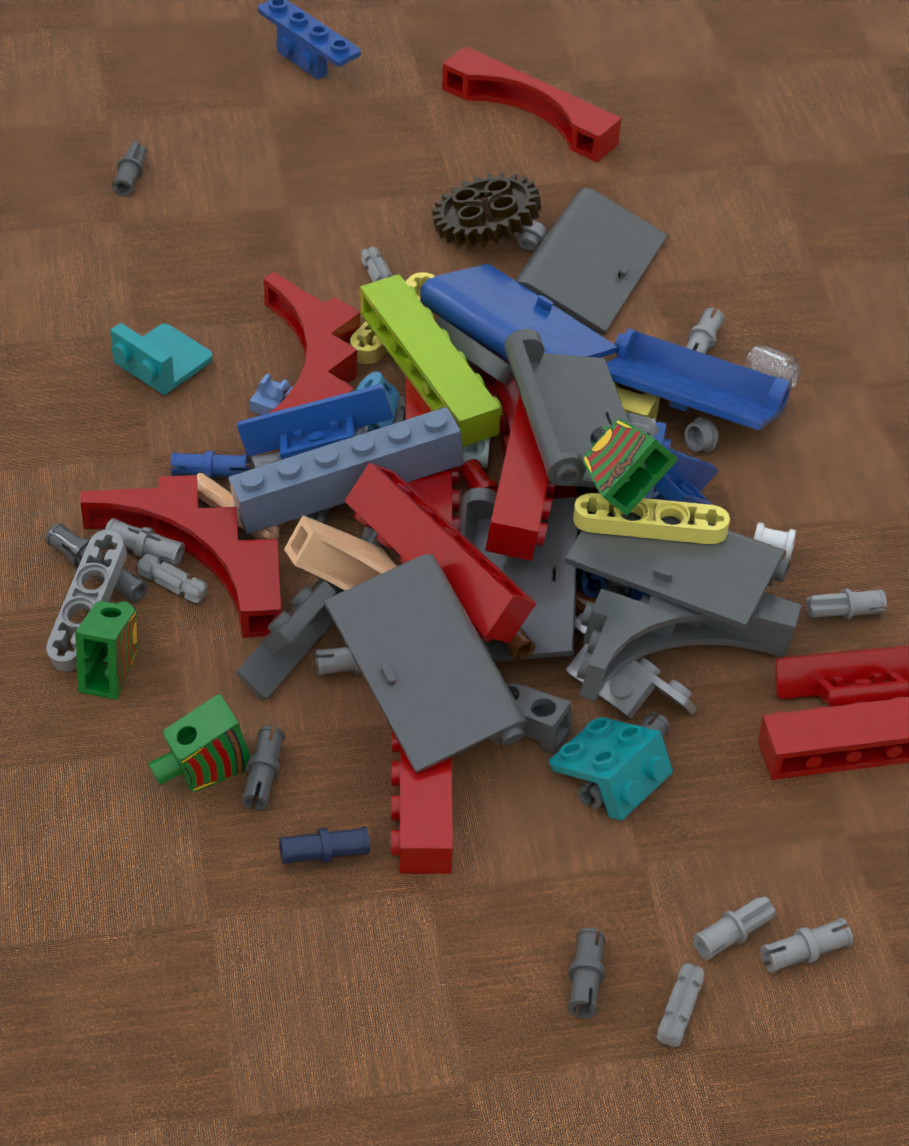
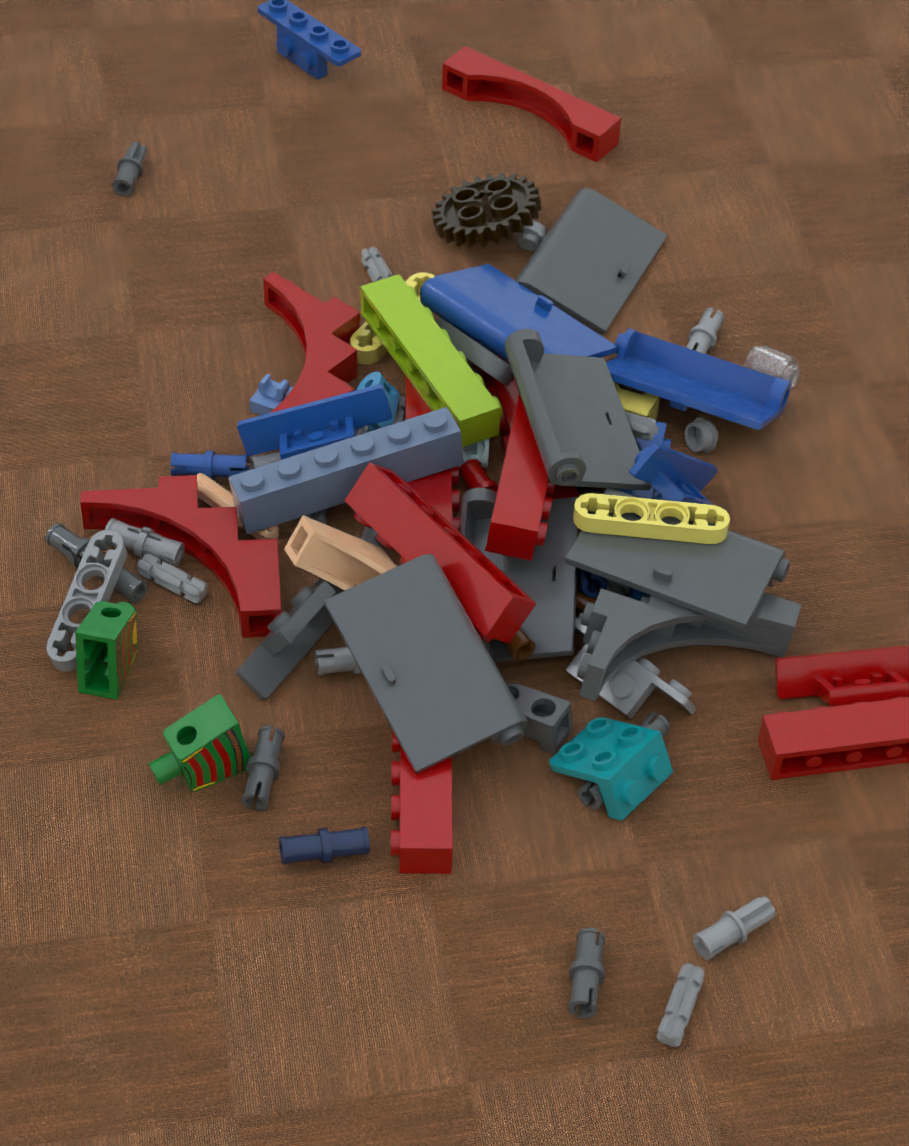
(160, 357): teal bracket -> none
(626, 463): green torso -> none
(777, 538): white bush -> none
(806, 945): light grey pin -> none
(847, 604): light grey axle -> none

